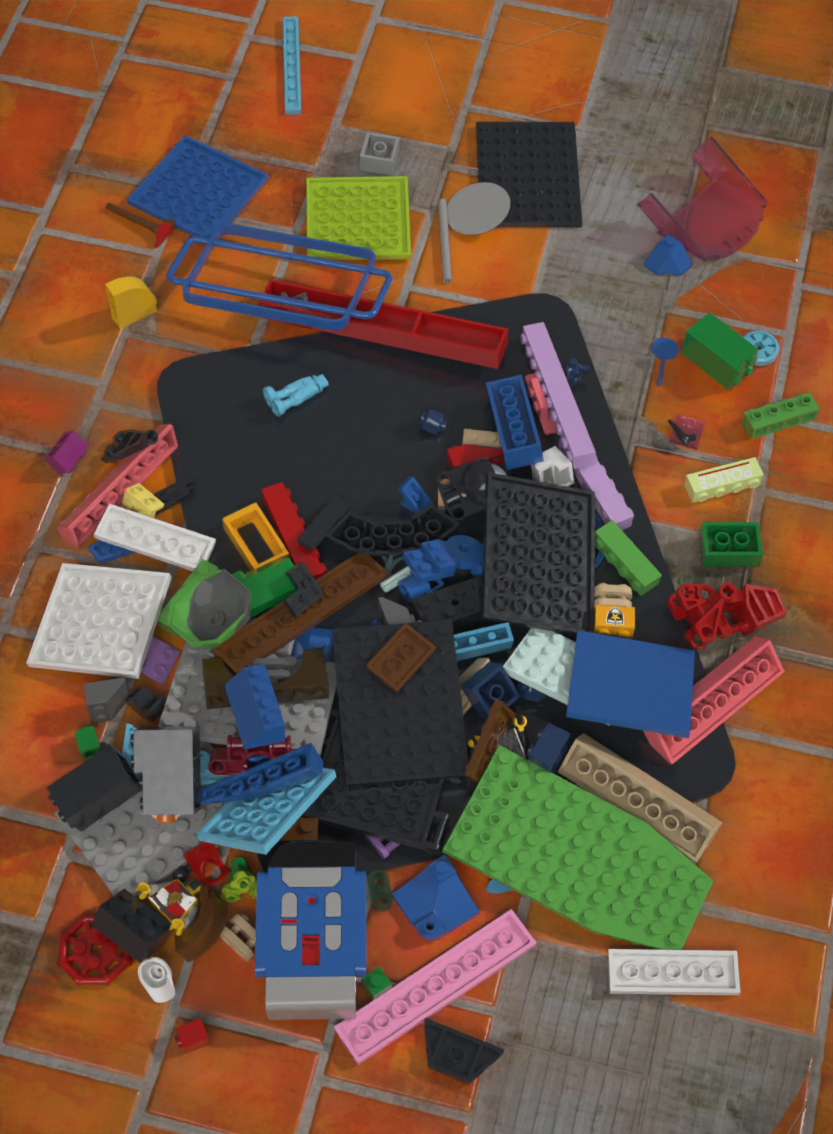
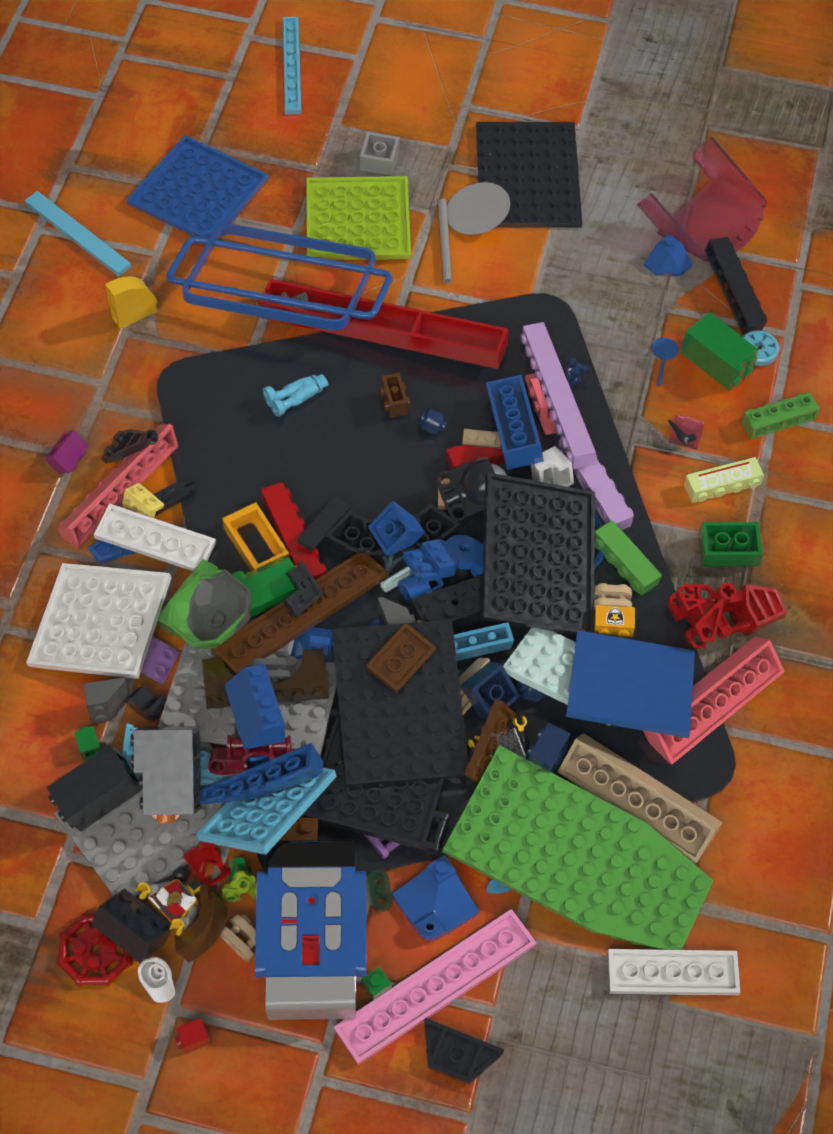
(78, 233): none -> medium azure tile
(161, 232): reddish brown piece -> none
(394, 394): none -> reddish brown brick
(395, 529): none -> blue slope
(414, 496): blue slope -> none
(735, 285): none -> black brick

